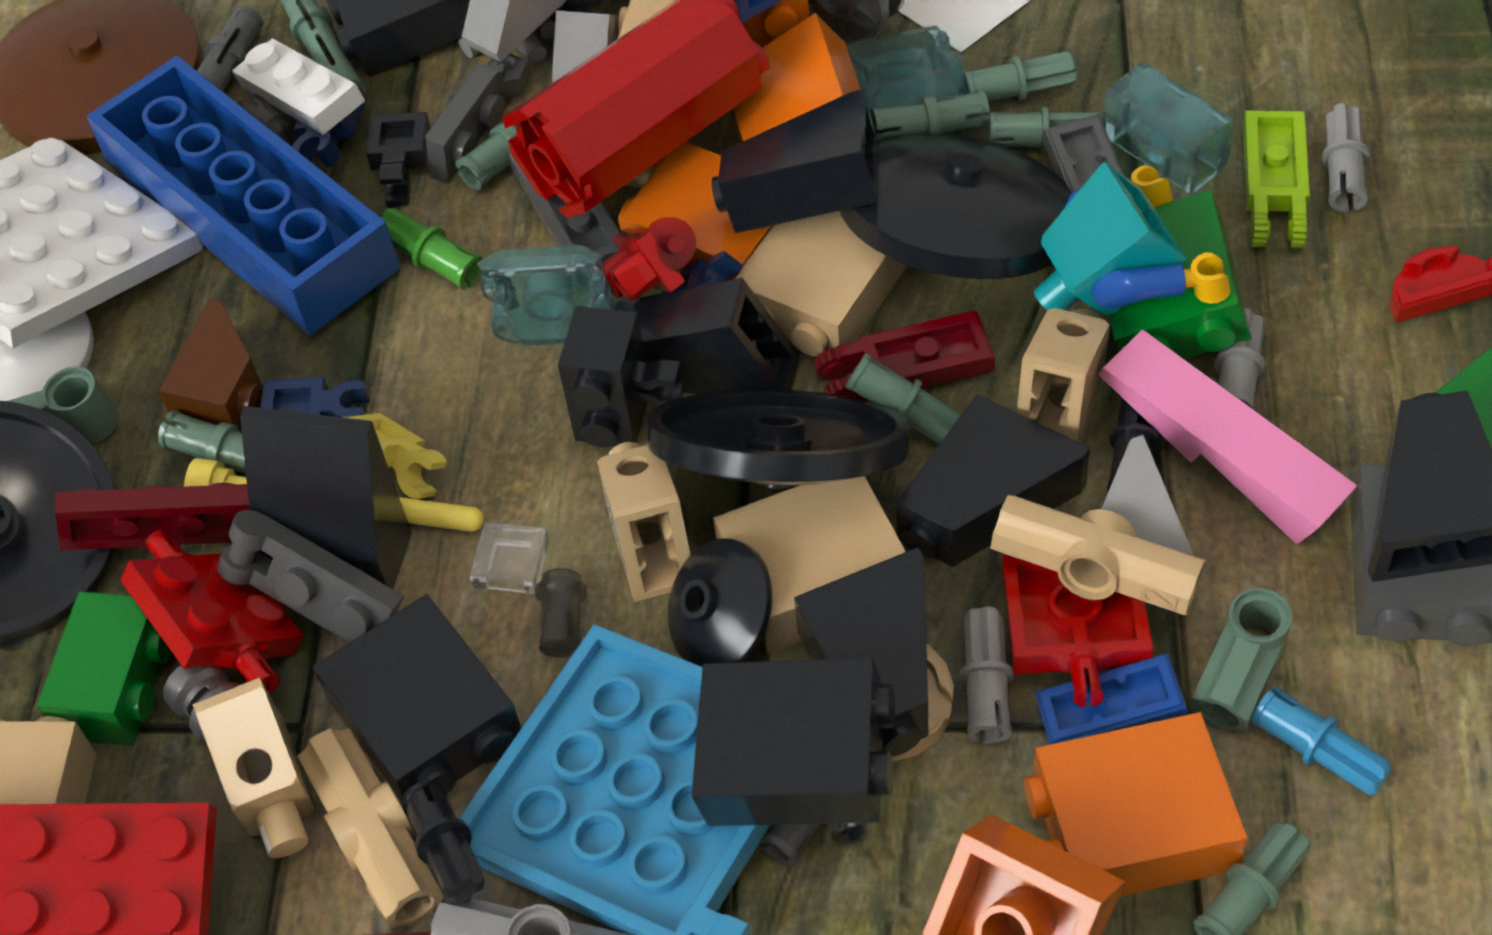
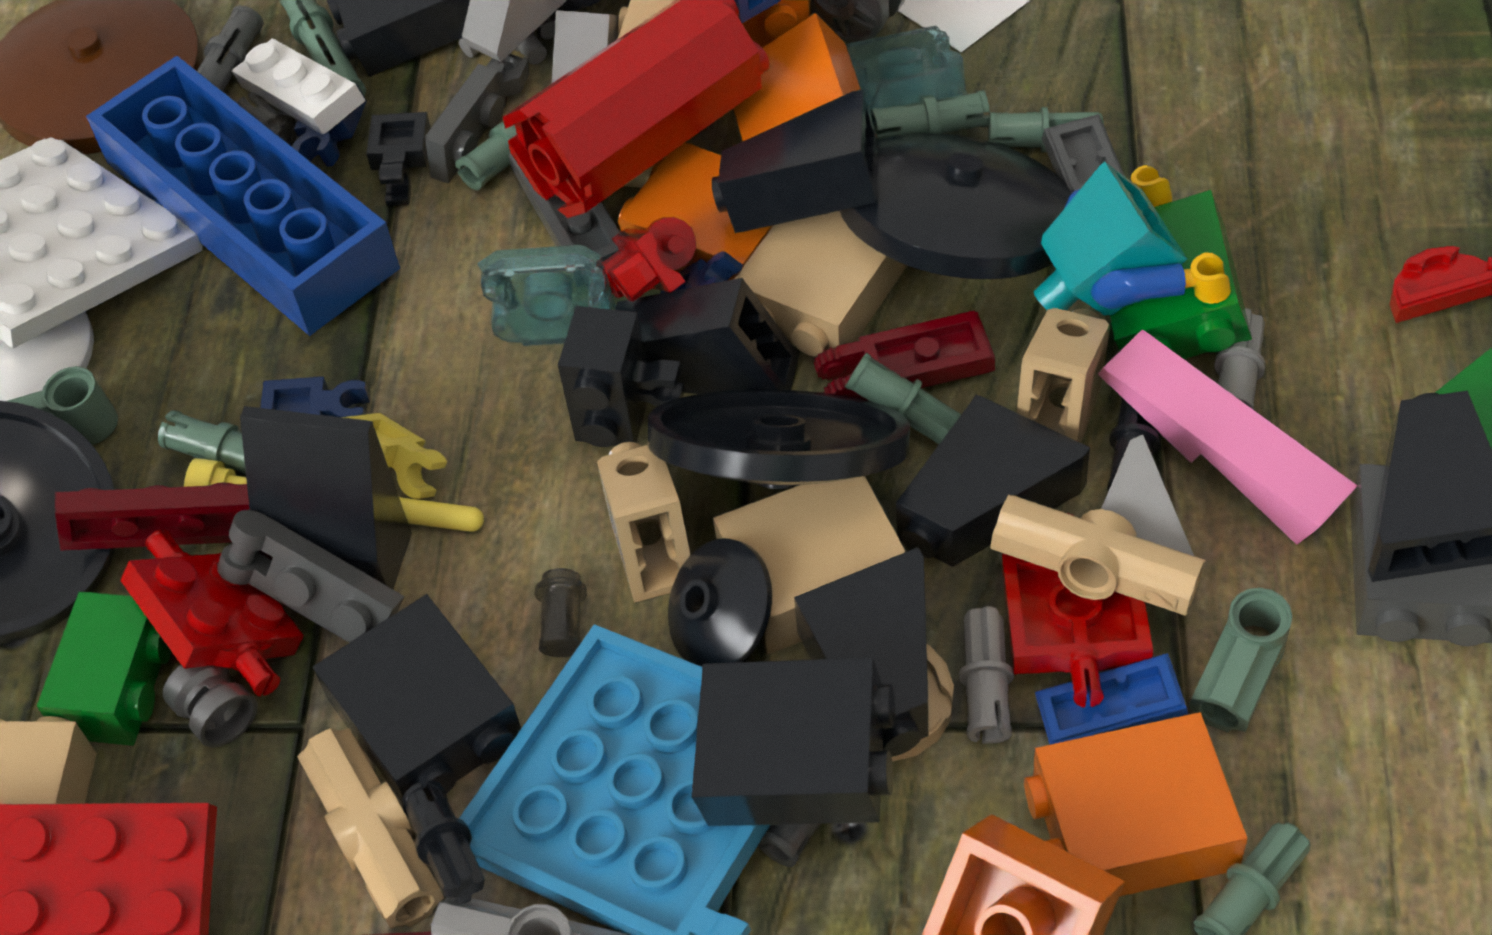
(212, 372): reddish brown slope -> none
(257, 766): tan torso -> none
(432, 249): bright green axle -> none
(509, 557): clear tile -> none
(1023, 77): sand green axle -> none
(1167, 127): clear light blue brick -> none
(1276, 173): lime hinge -> none
(1321, 741): dark azure axle -> none
(1345, 158): light grey axle -> none

